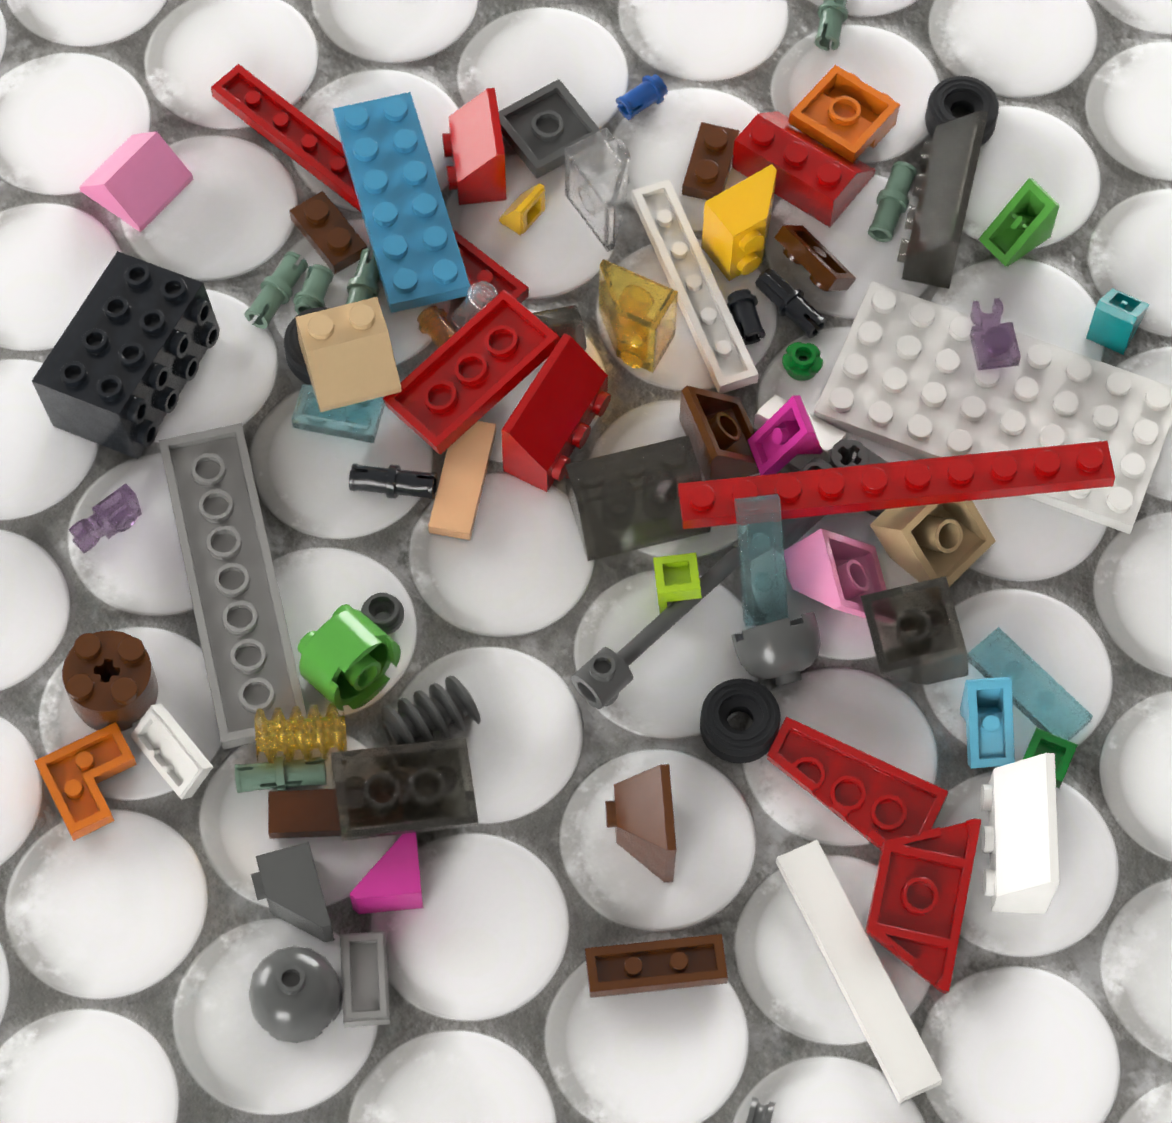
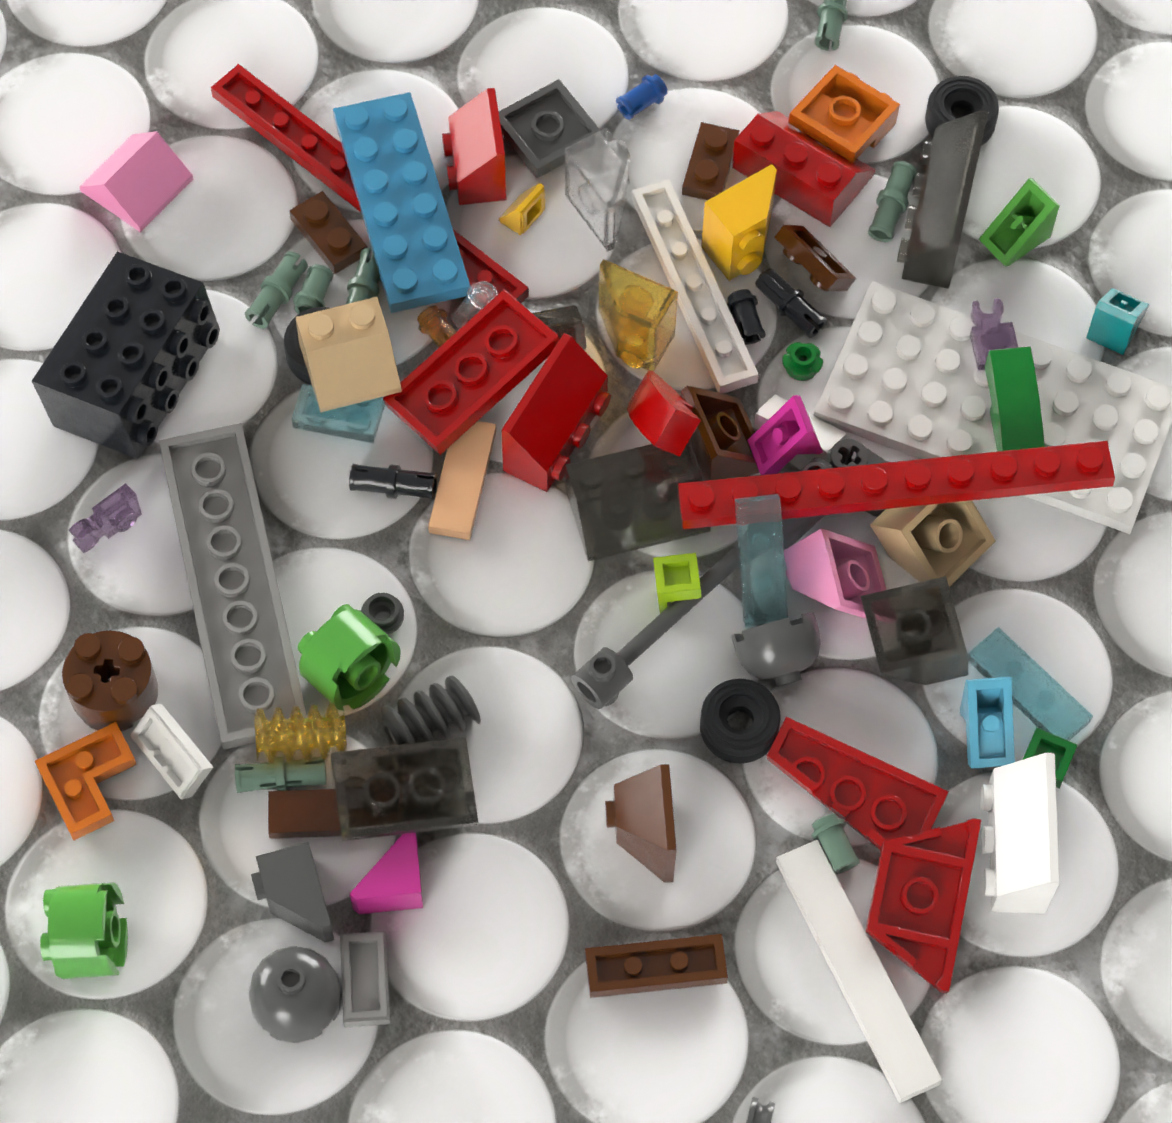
(84, 930): none -> bright green brick
(662, 414): none -> red slope
(835, 843): none -> sand green pin
(1014, 399): none -> green slope

